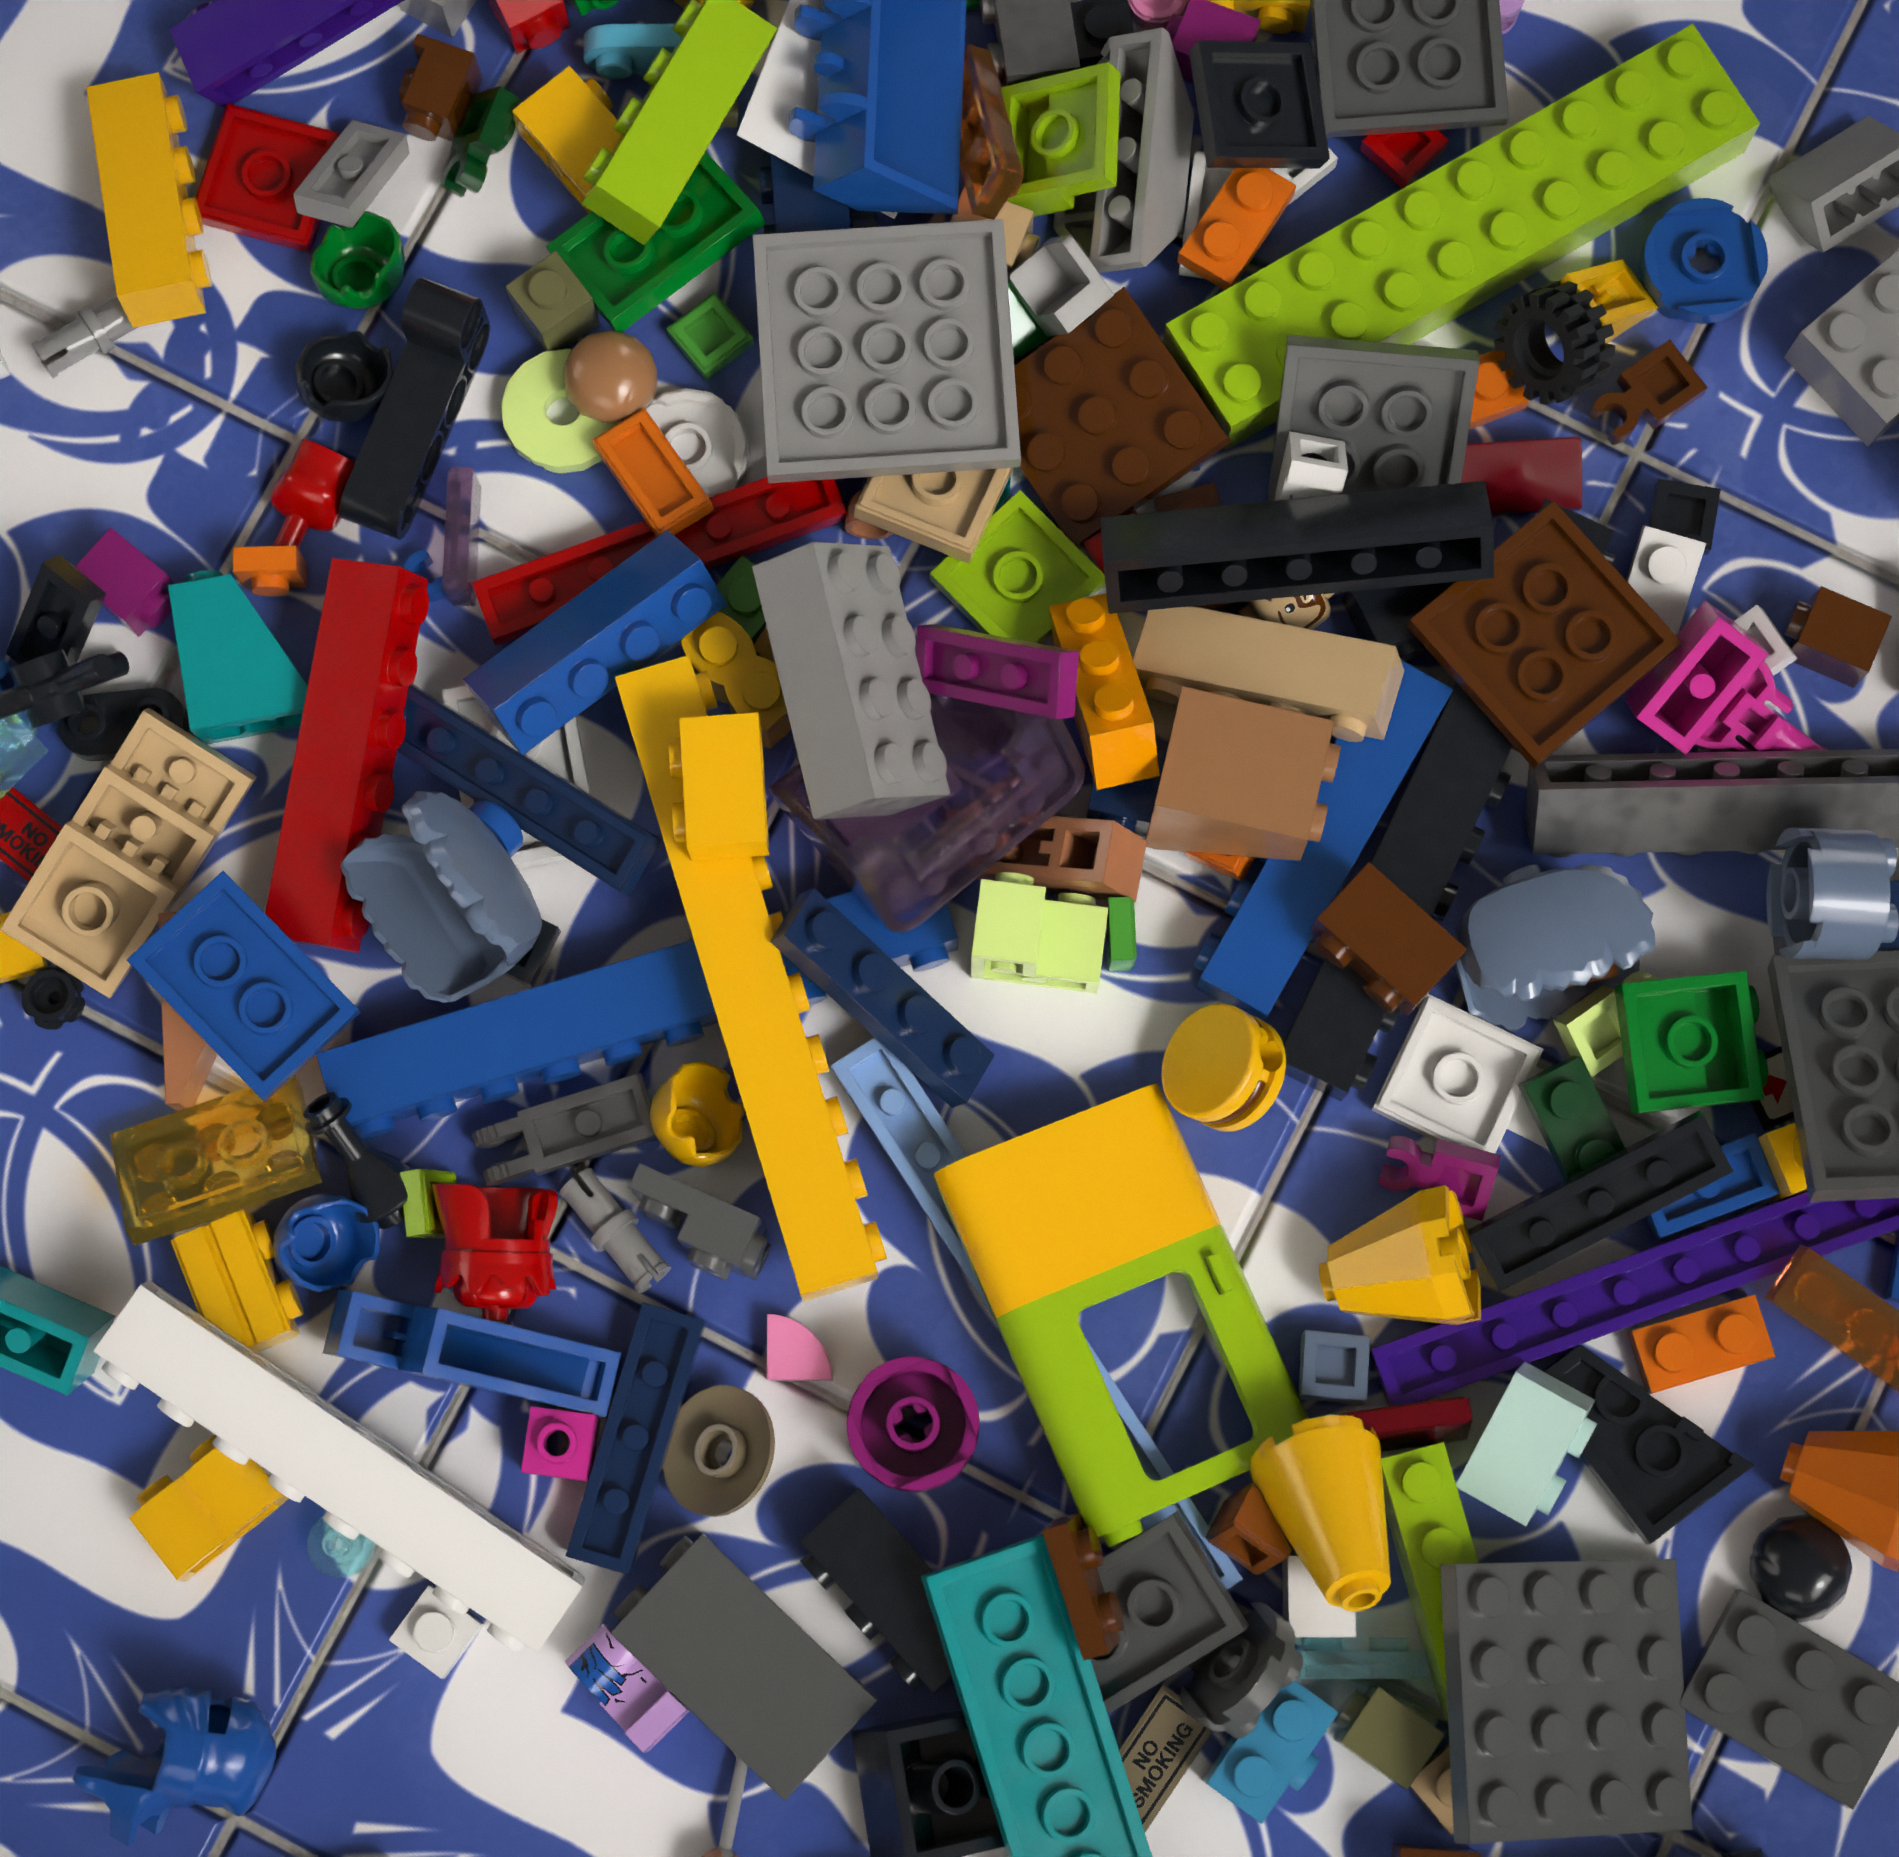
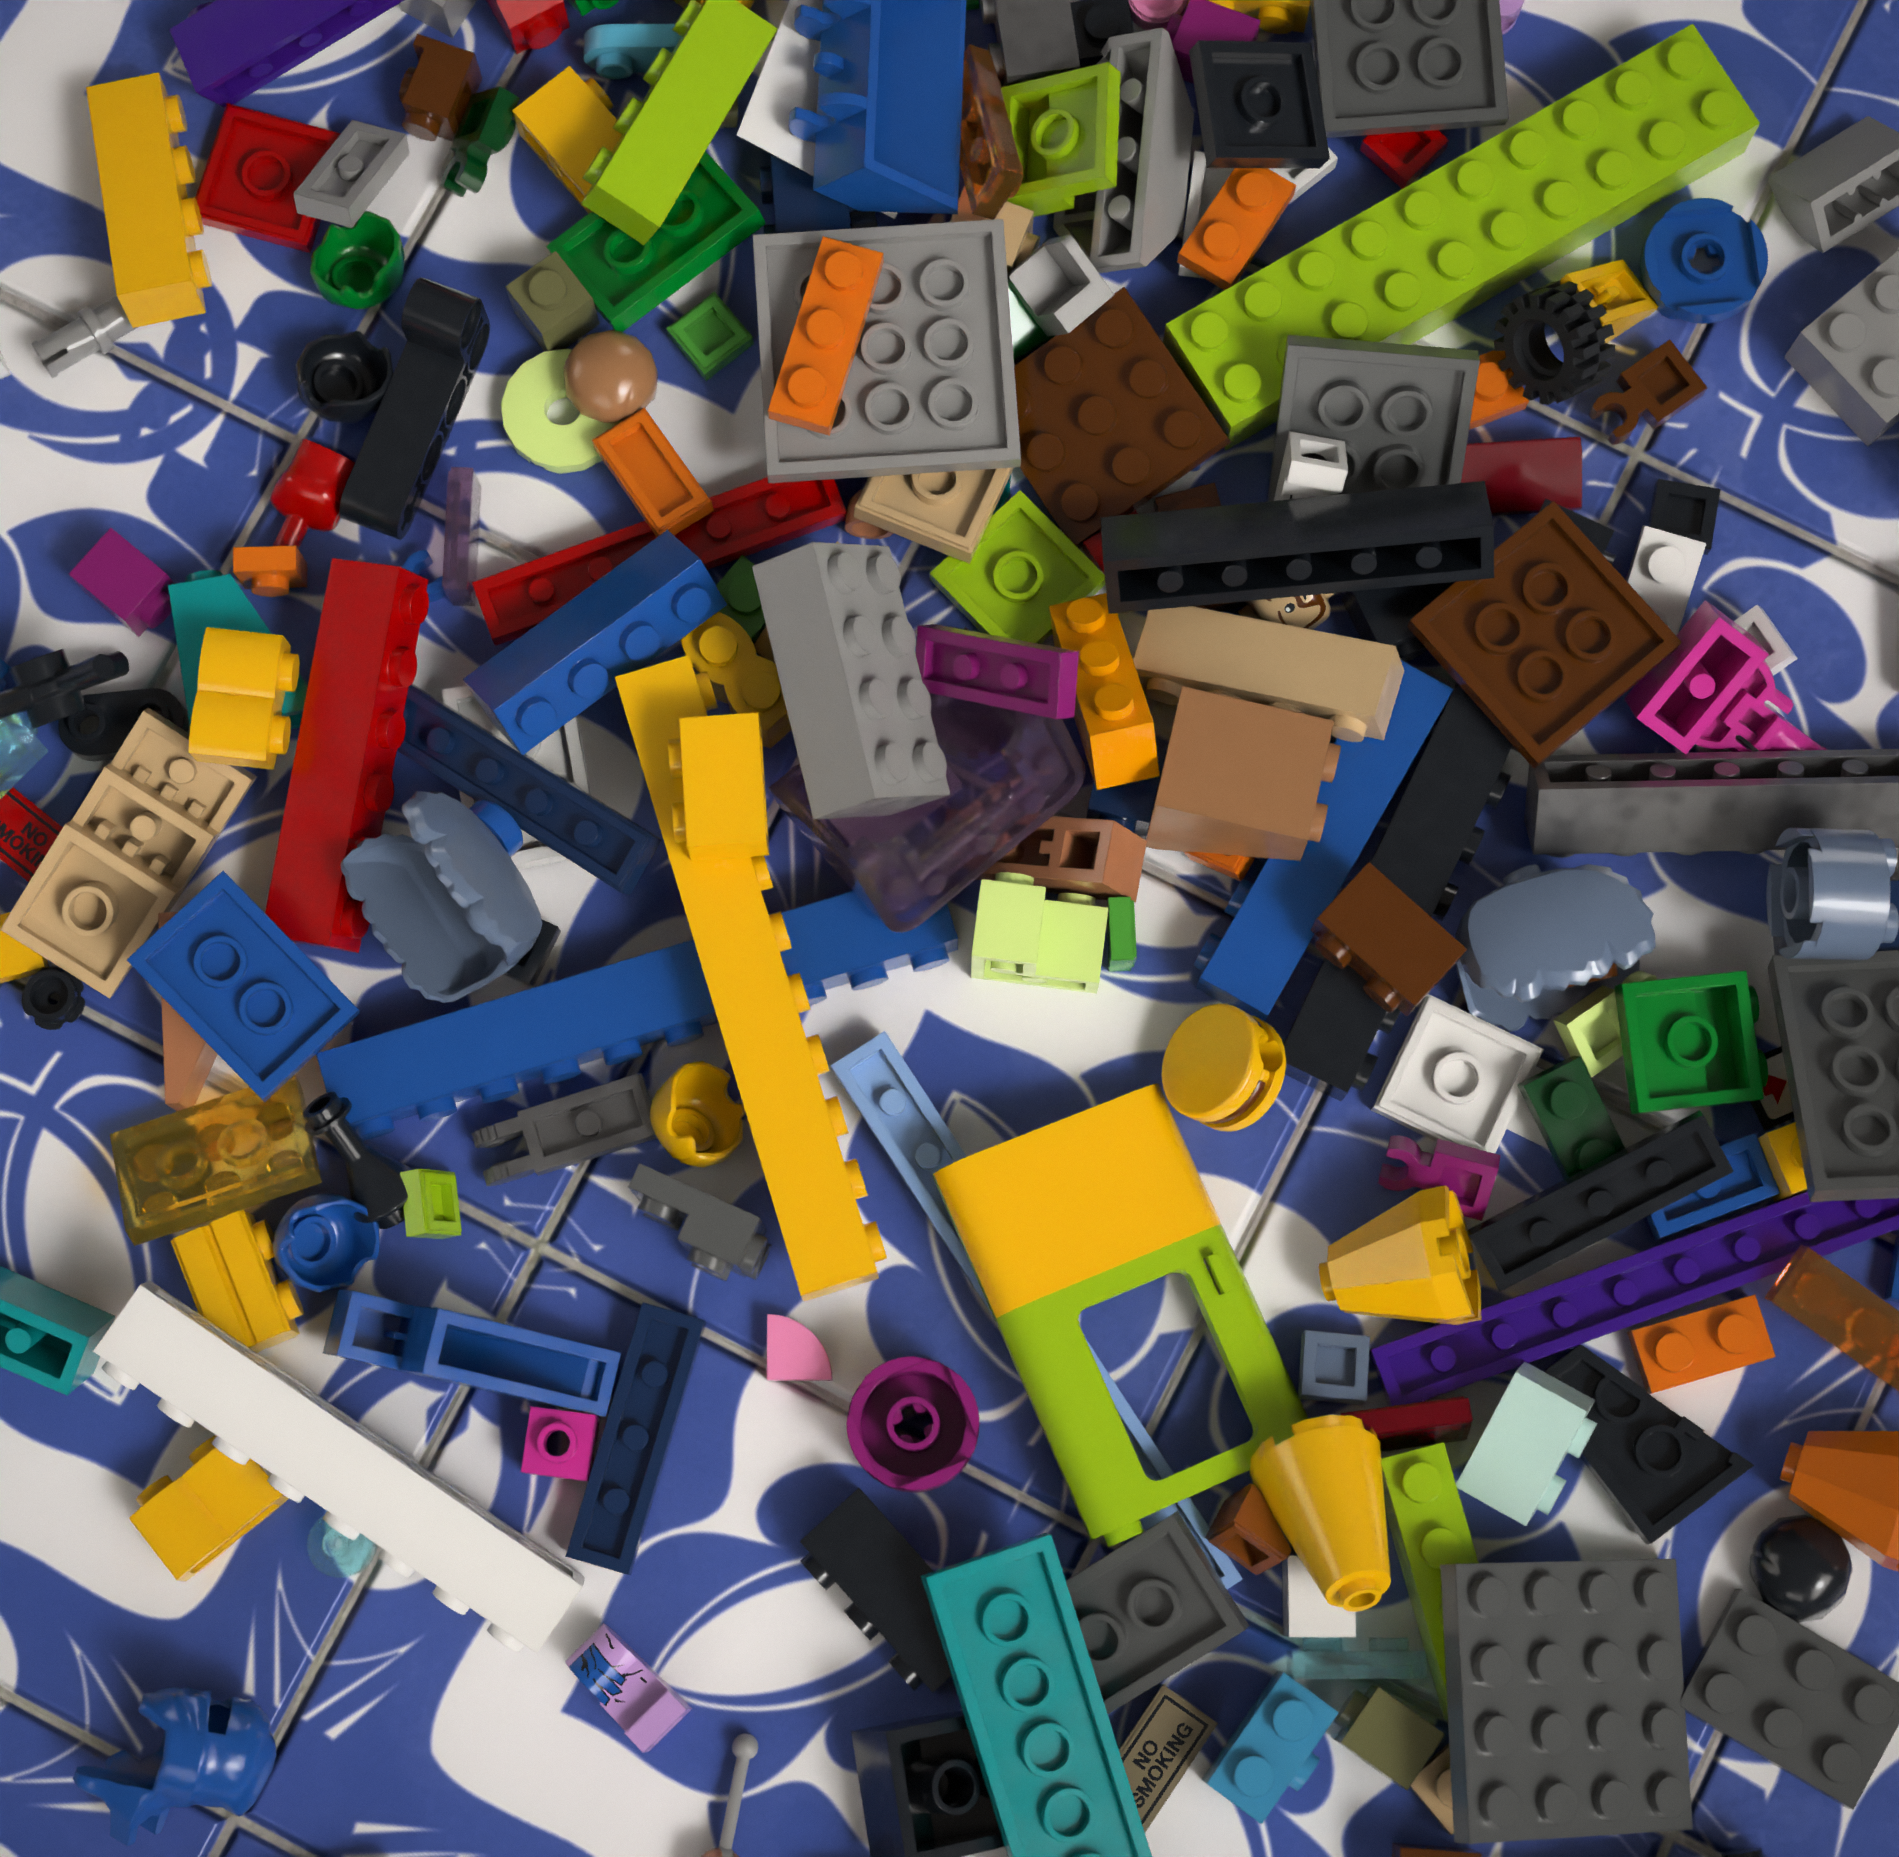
(56, 613): black plate -> none
(242, 698): none -> yellow brick
(435, 1633): white plate -> none
(496, 1246): red hat -> none
(614, 1230): light grey pin -> none
(699, 1448): dark tan dish -> none
(705, 436): white tile -> none
(741, 1664): dark grey panel -> none
(826, 336): none -> orange plate
(882, 998): dark blue plate -> none
(1075, 1559): reddish brown plate -> none
(1243, 1674): dark grey plate -> none
(1836, 635): reddish brown brick -> none

